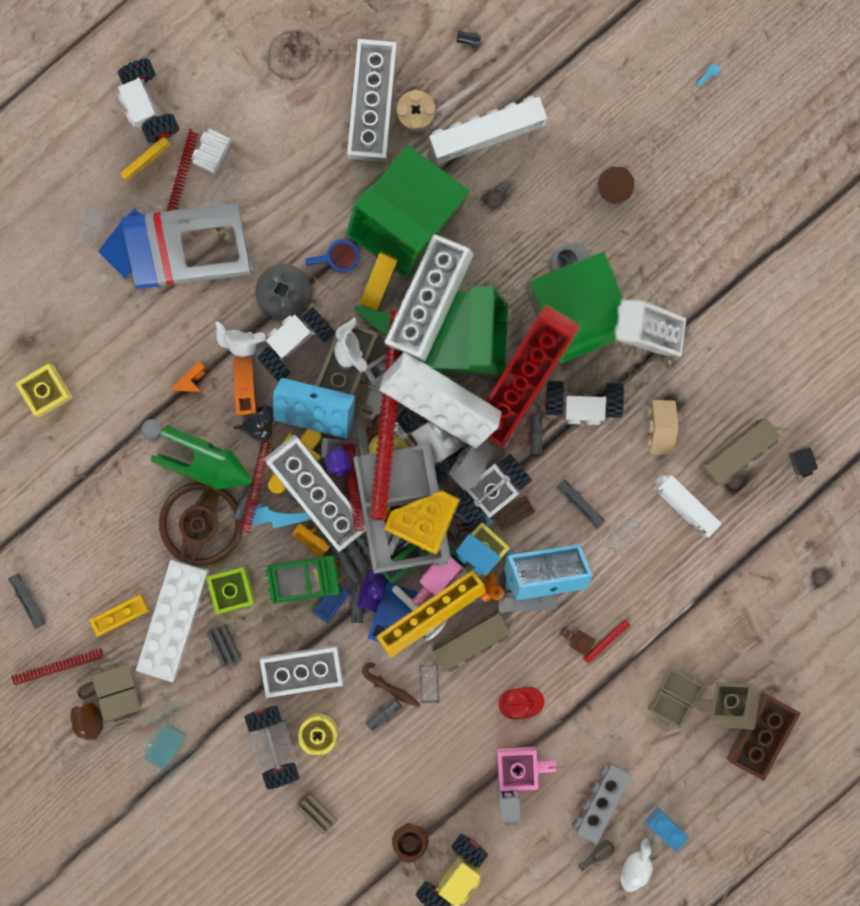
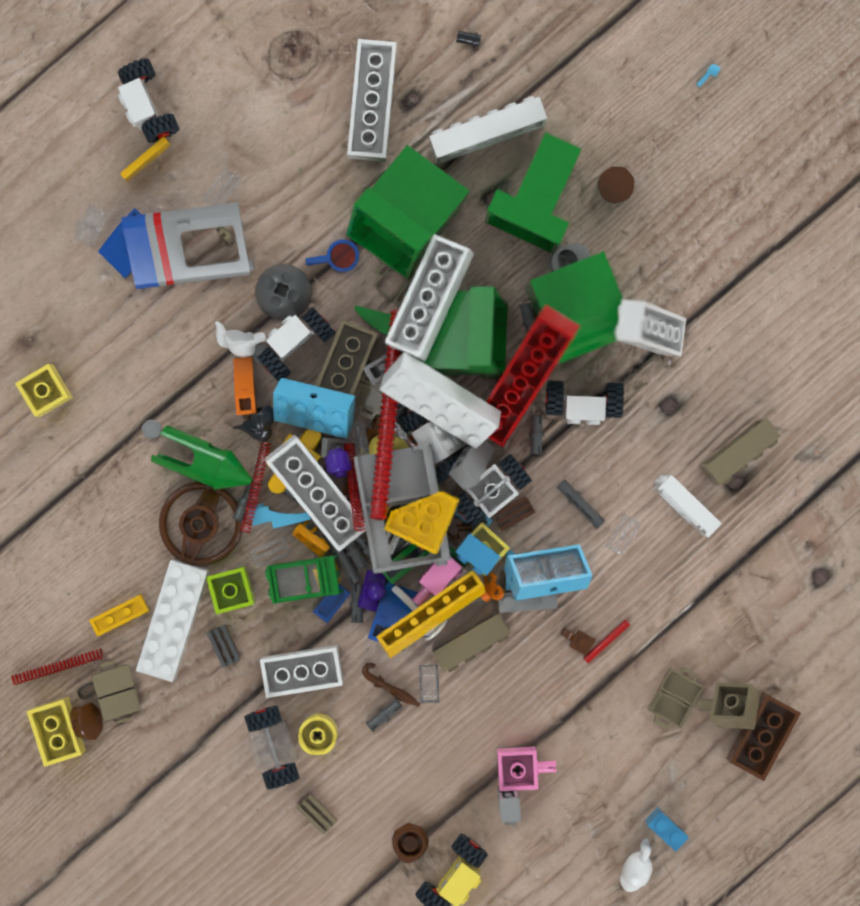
(26, 600): dark grey pin -> none
(54, 731): none -> light yellow brick
(165, 746): clear light blue brick -> none
(181, 169): red piece -> none
(186, 383): orange slope -> none
(211, 151): white brick -> none
(347, 347): white hair -> none
(378, 280): yellow tile -> none
(415, 100): tan brick -> none
(521, 703): red piece -> none
(528, 316): none -> dark grey pin
(530, 212): none -> green piece
(592, 859): clear smoke piece -> none
(594, 831): light grey brick -> none
(662, 427): tan brick -> none
(803, 462): black brick -> none

